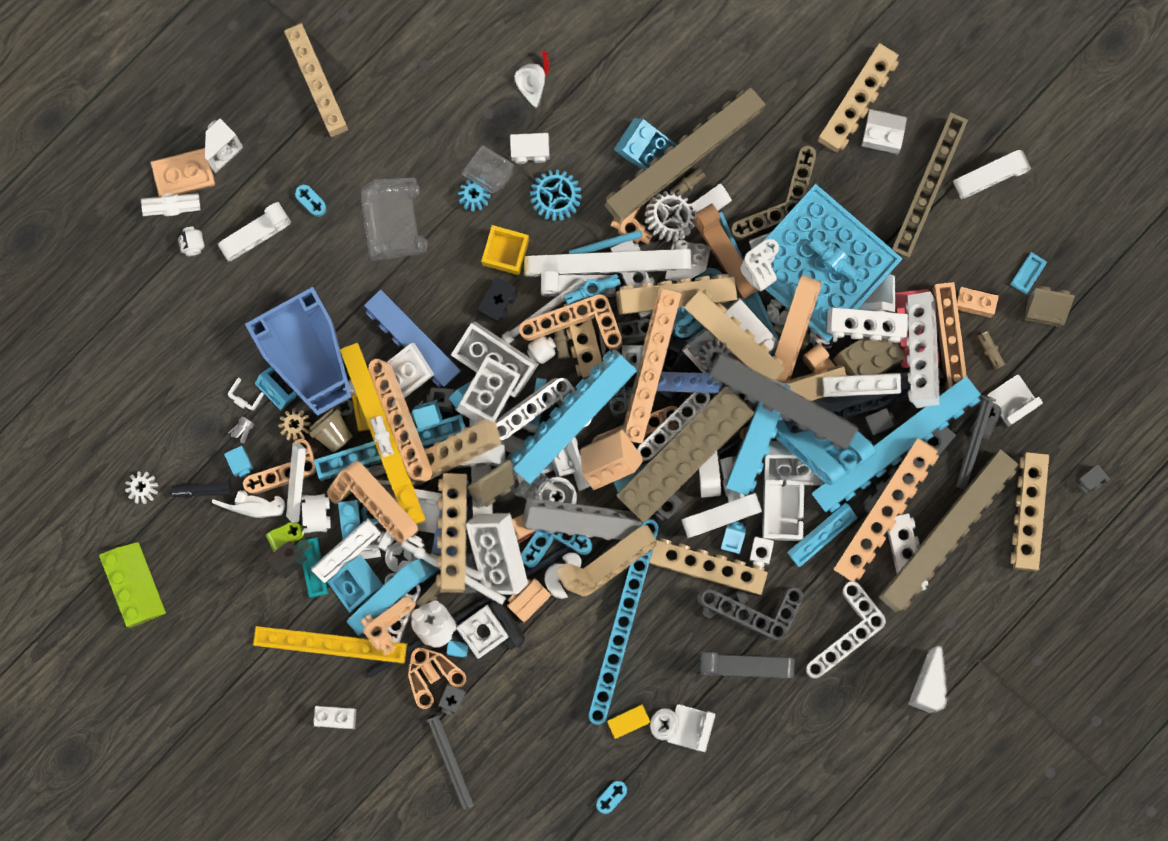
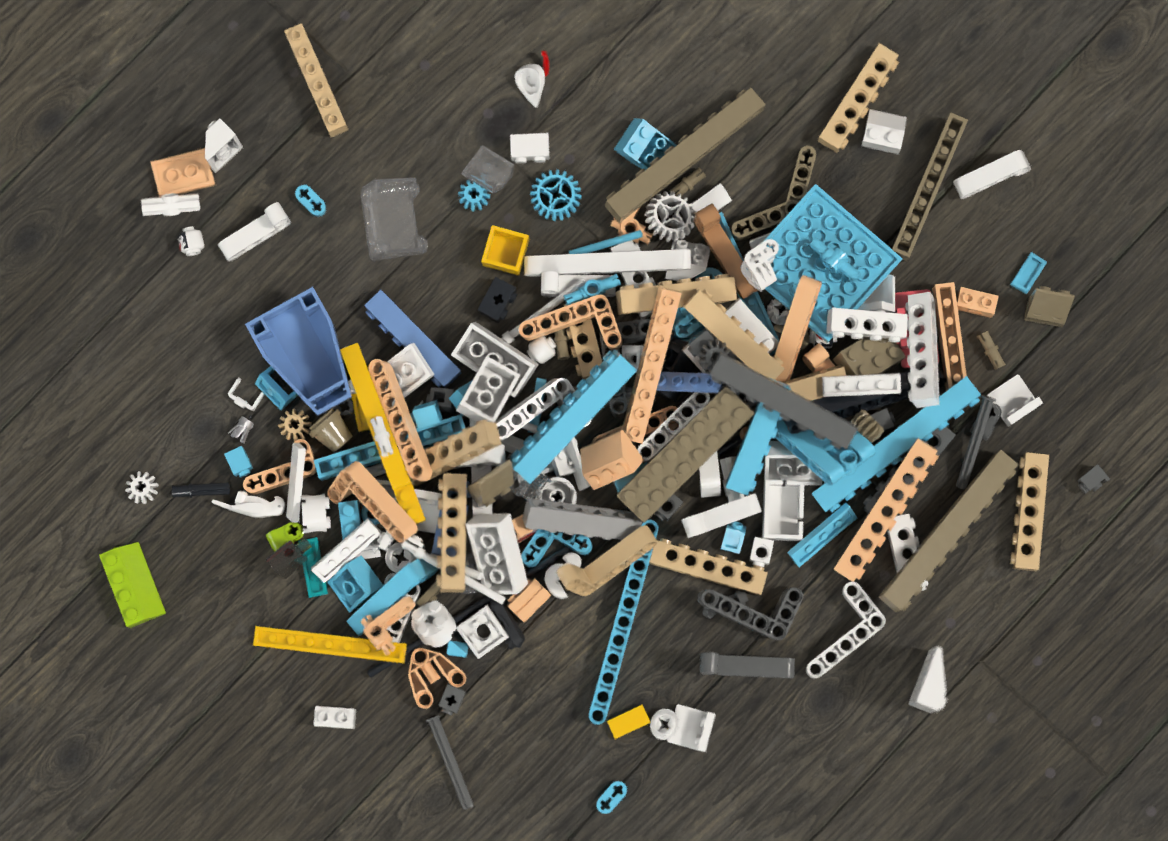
(867, 426): none -> dark tan gear

